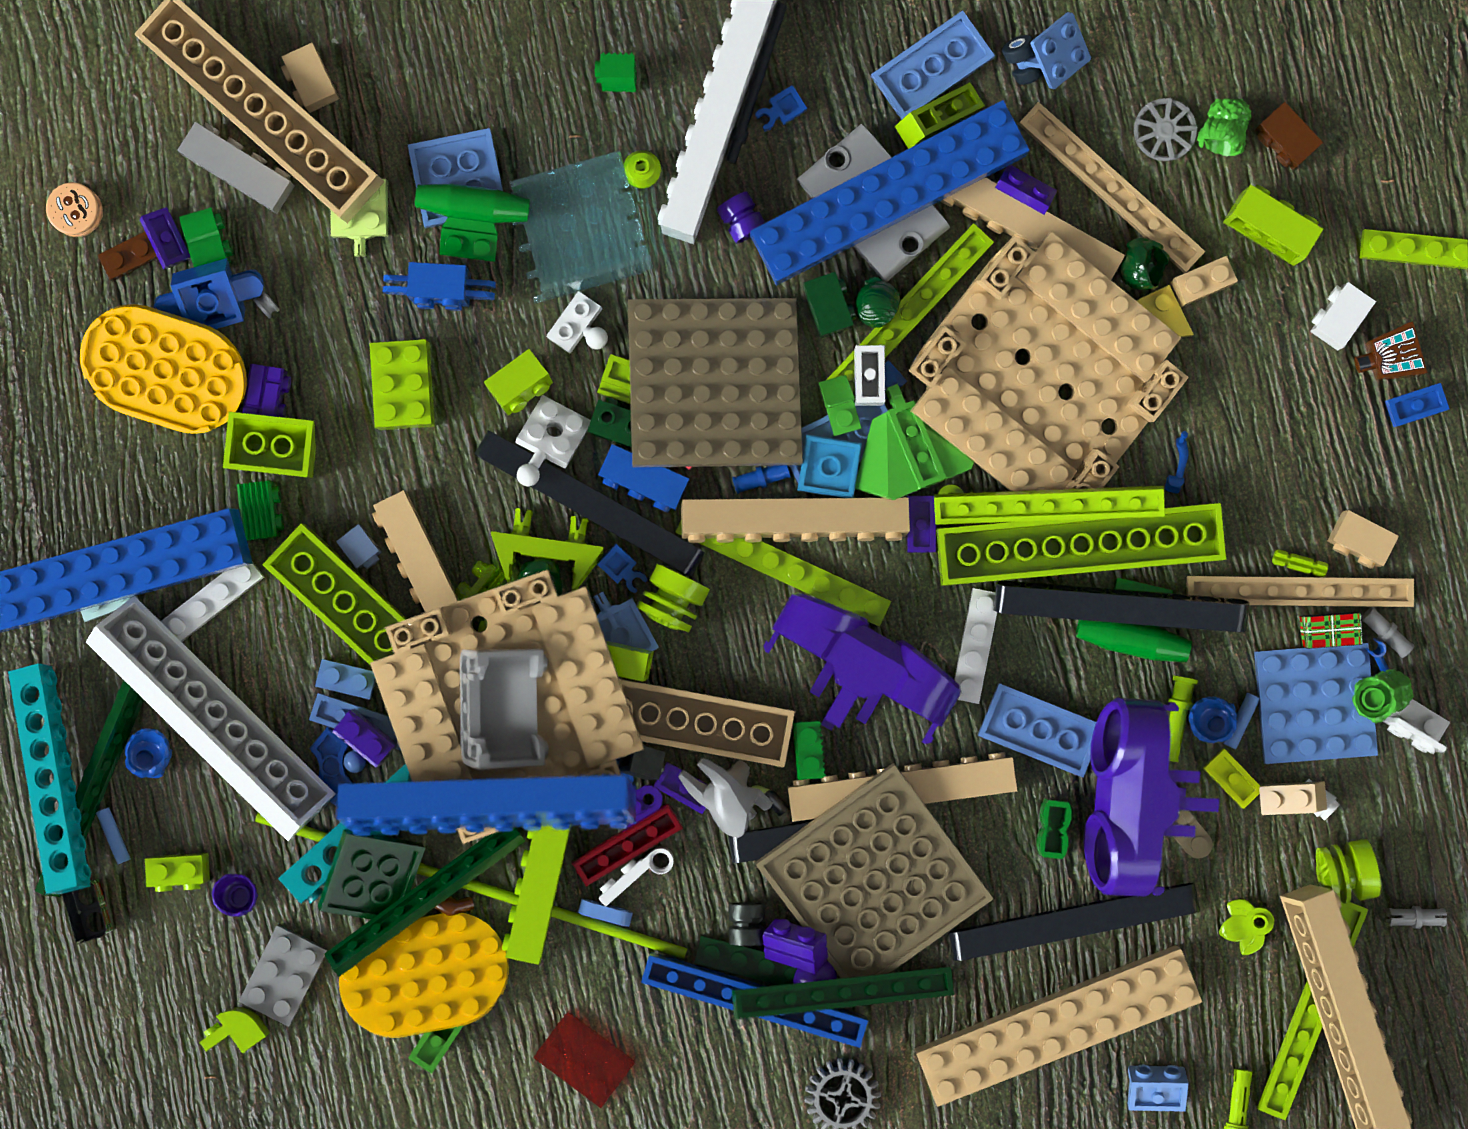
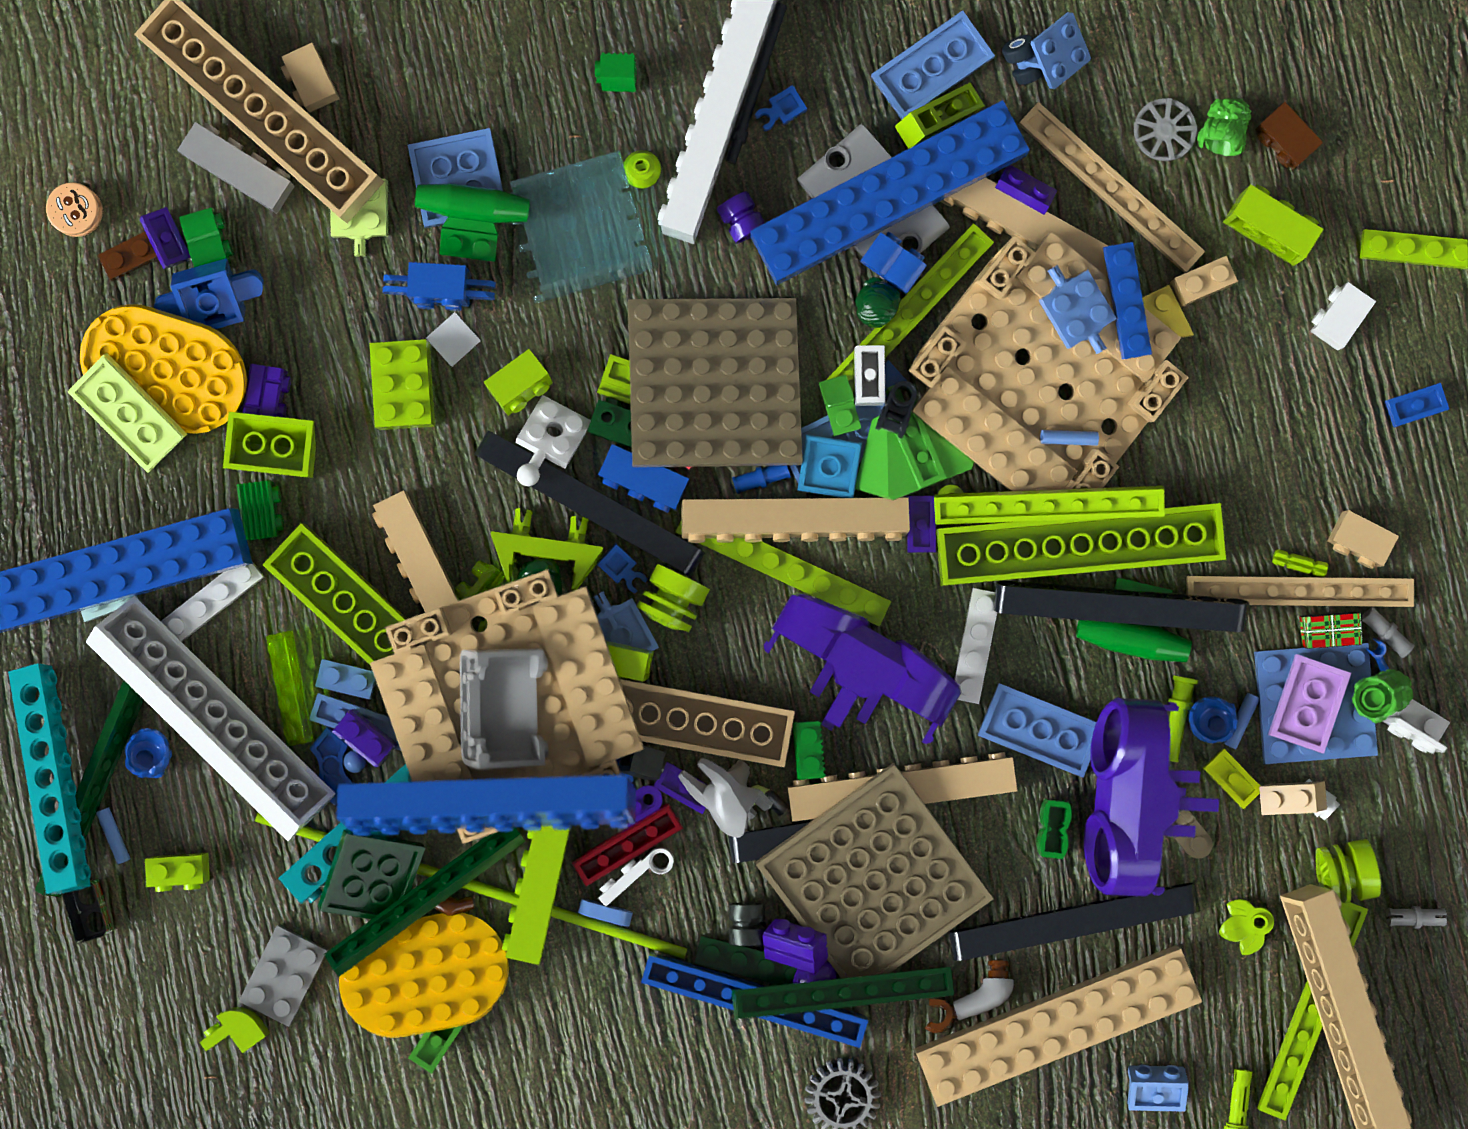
(127, 412): none -> yellowish green tile
(234, 895): dark purple hair -> none
(266, 304): light grey bush -> none
(289, 688): none -> clear neon green plate
(360, 547): sand blue brick -> none
(453, 339): none -> white sticker
(576, 323): white plate -> none
(584, 1059): clear red plate -> none
(829, 305): dark green brick -> none
(894, 262): none -> blue brick
(896, 414): none -> black piece
(990, 995): none -> light grey piece
(1069, 437): none -> medium blue piece
(1077, 309): none -> medium blue plate
(1127, 300): none -> blue plate
(1138, 269): dark green hair -> none
(1174, 483): blue piece -> none
(1309, 703): none -> lavender plate
(1393, 355): torso -> none

